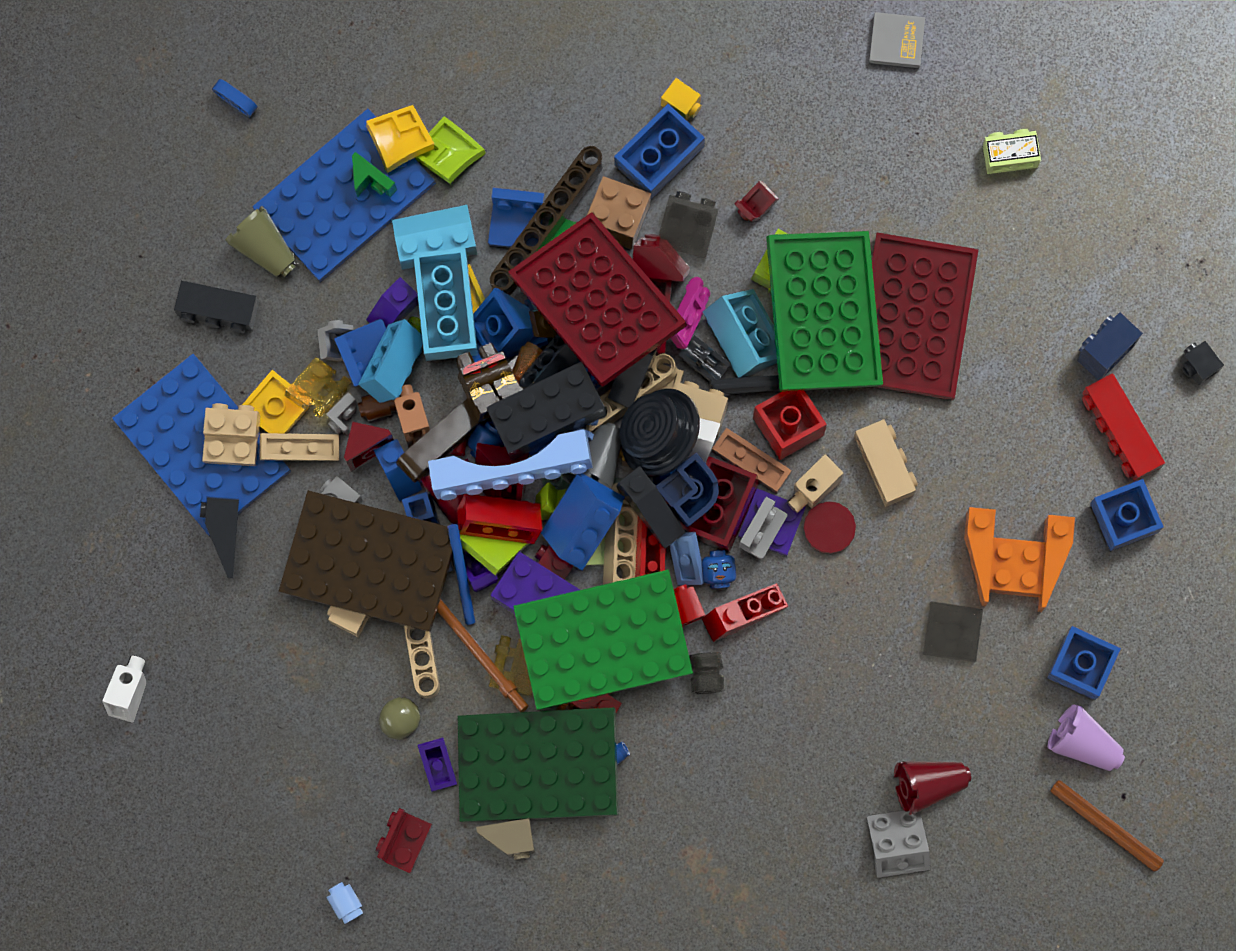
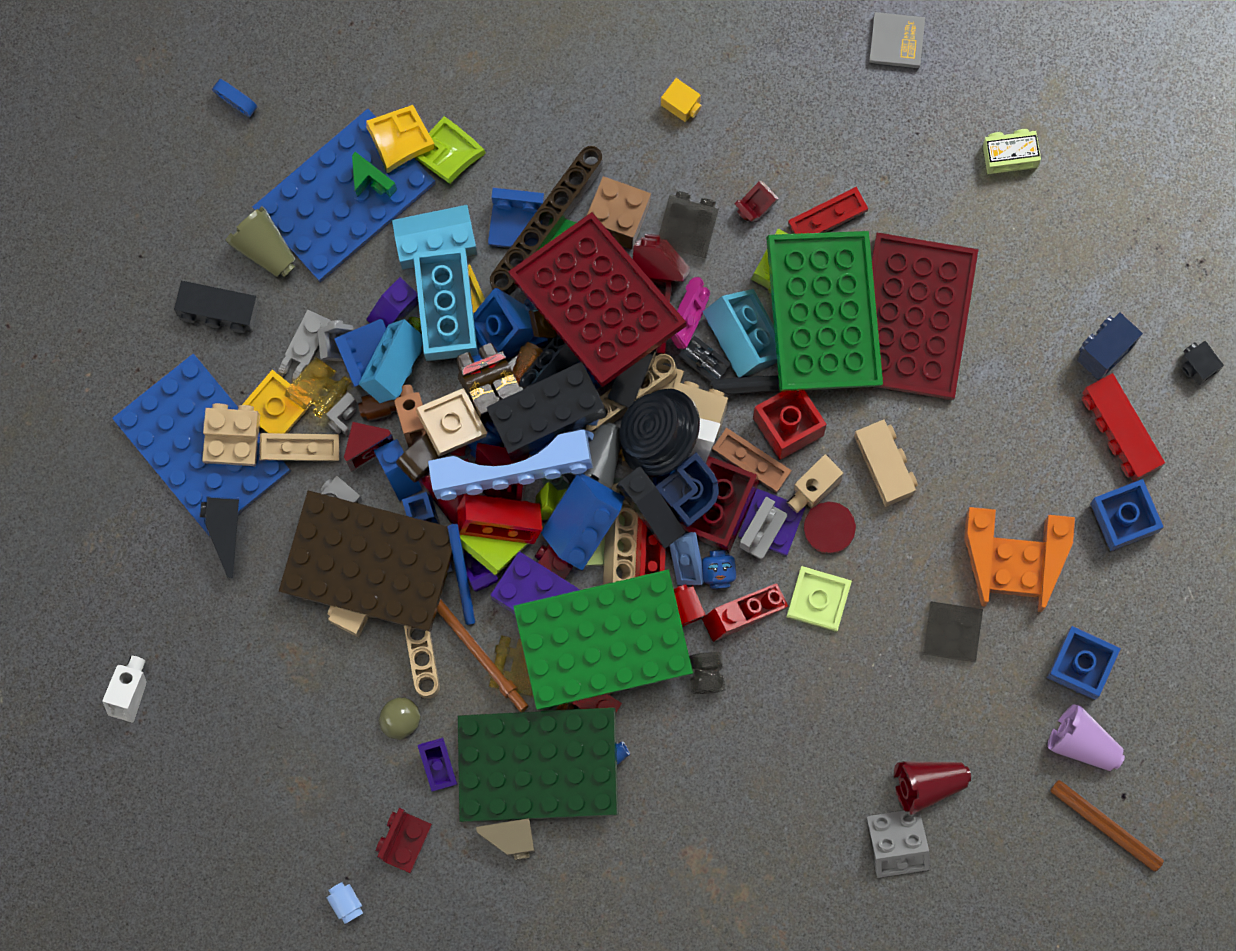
(304, 344): none -> light grey hinge
(451, 422): none -> tan plate
(659, 151): blue brick -> none
(819, 598): none -> yellowish green tile
(830, 213): none -> red plate

